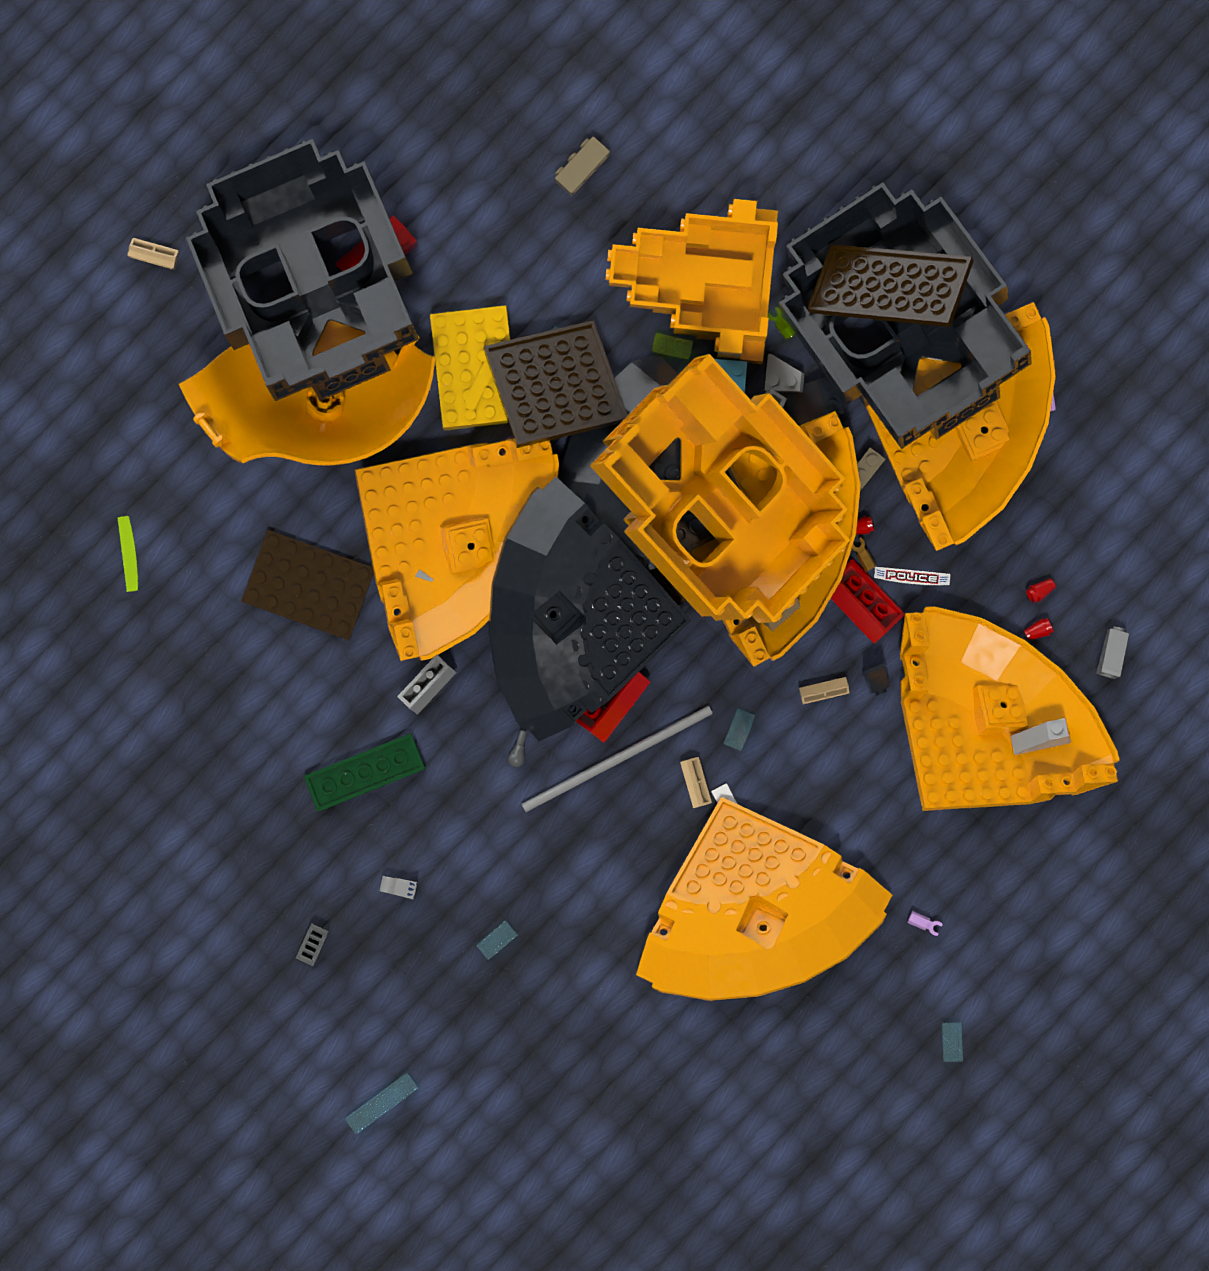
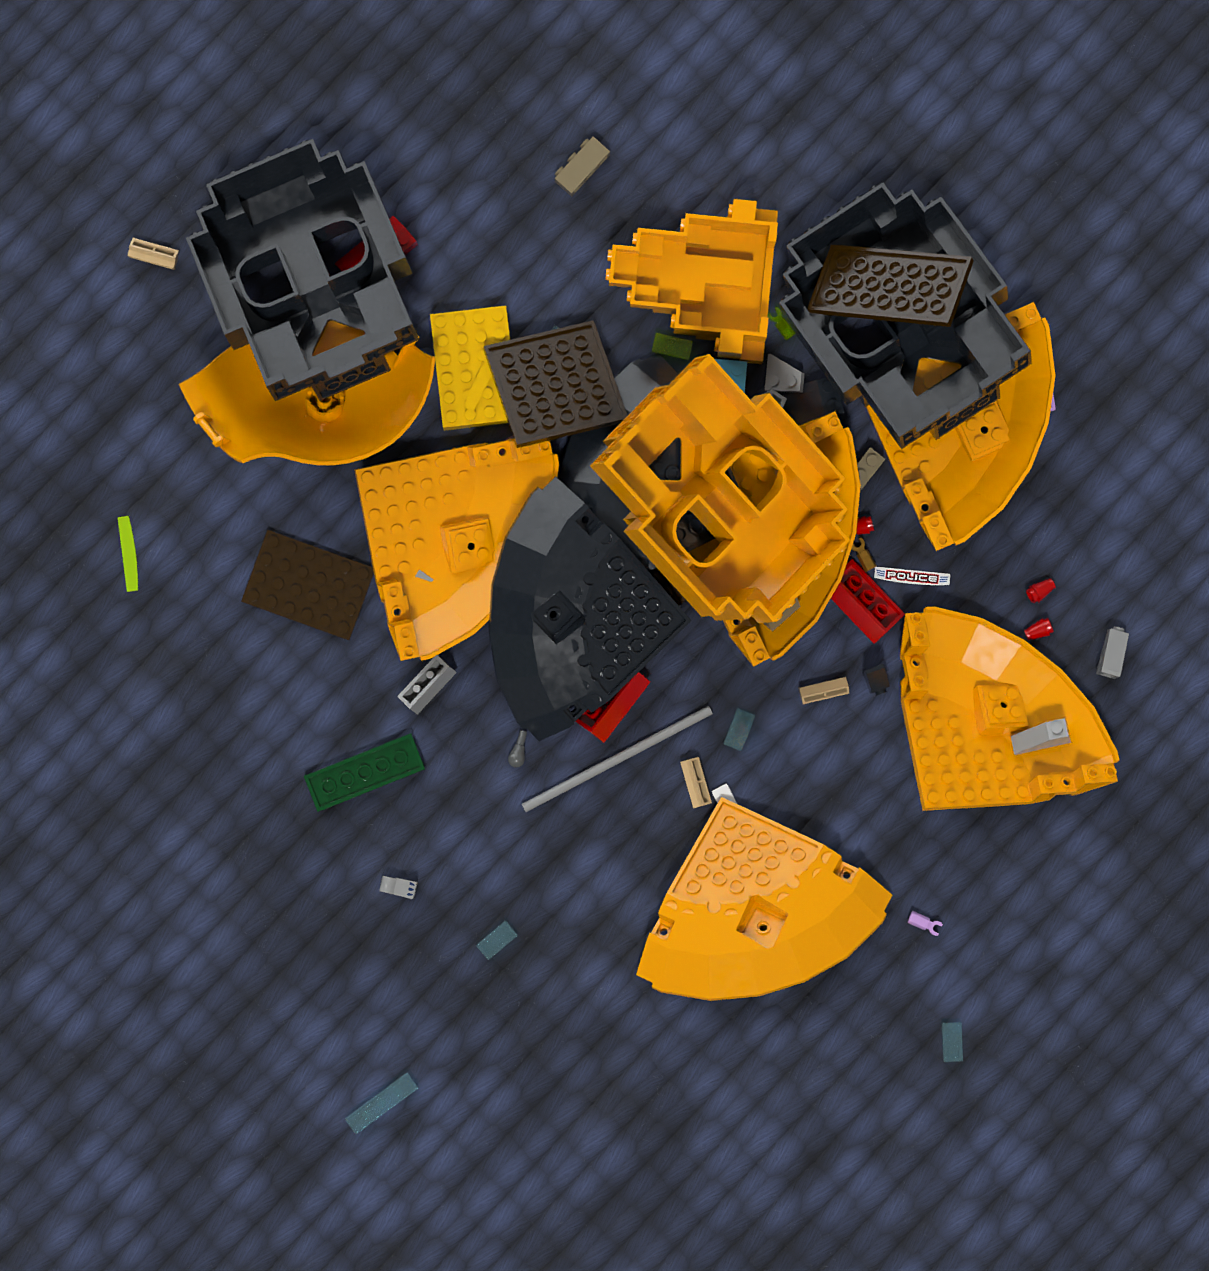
(320, 930): dark grey slope -> none

